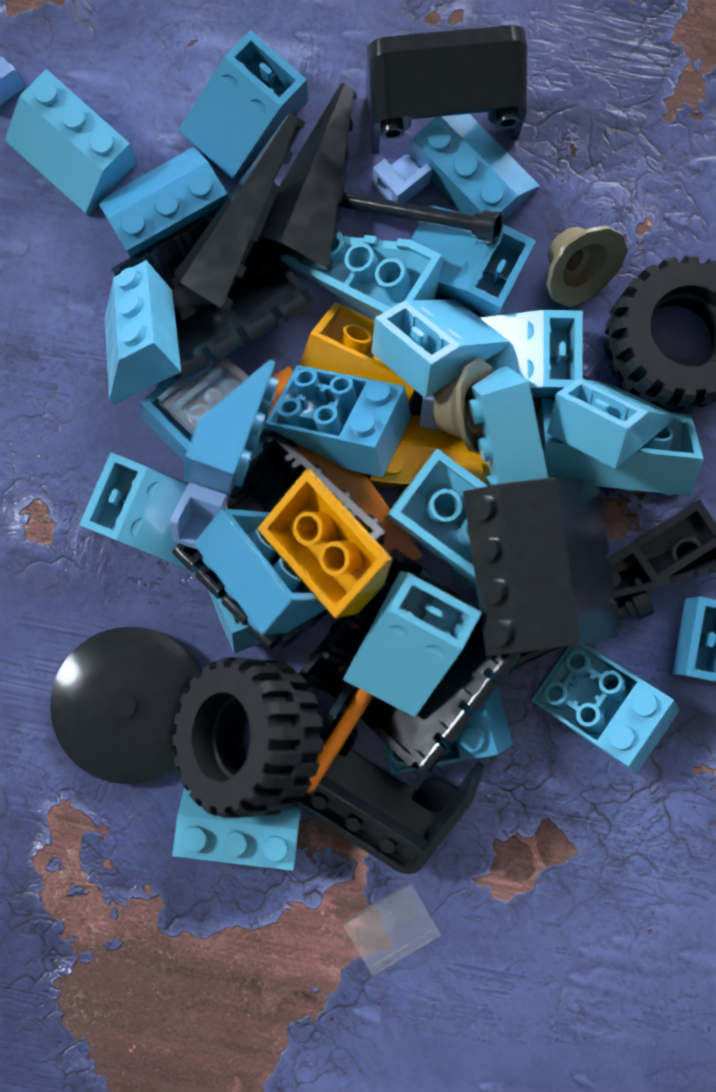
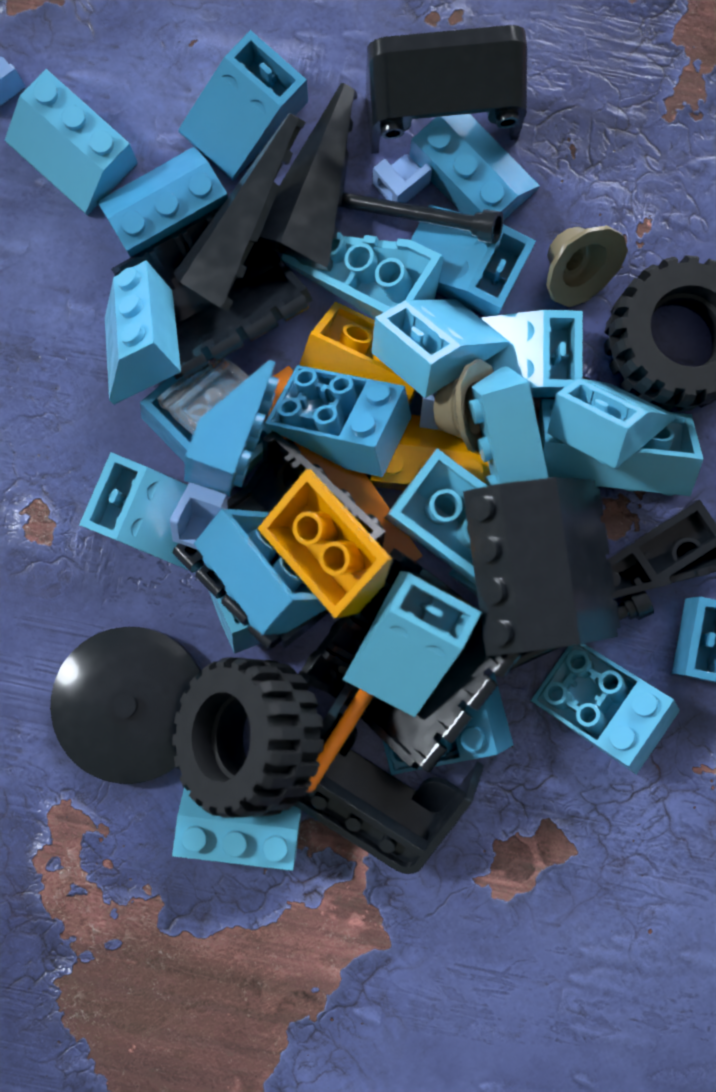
(391, 928): clear plate -> none

